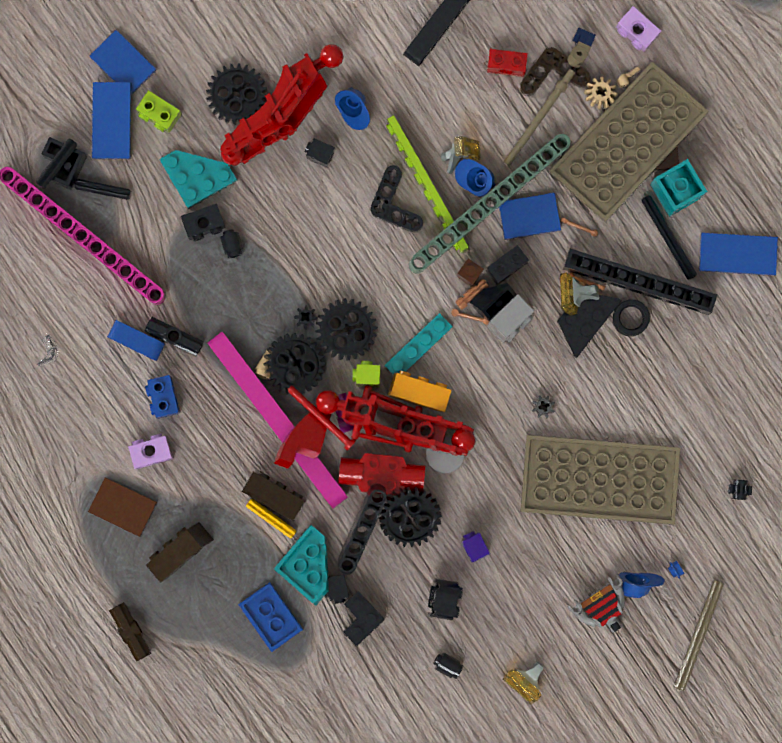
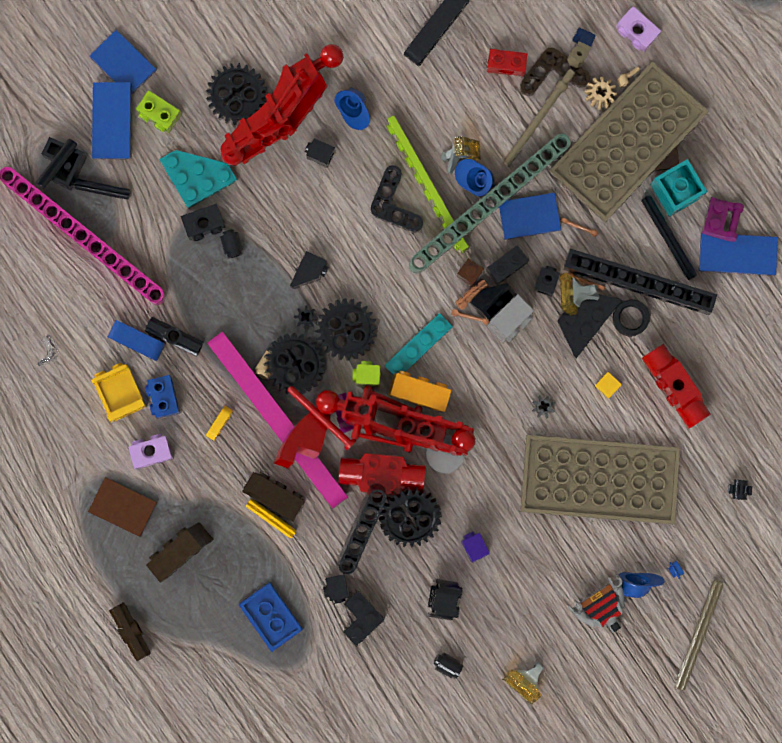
(118, 392): none -> yellow panel
(219, 423): none -> yellow beam
(307, 565): teal plate -> none
(309, 270): none -> black slope
(547, 281): none -> black brick
(608, 385): none -> yellow tile
(688, 397): none -> red brick
(716, 218): none -> magenta plate

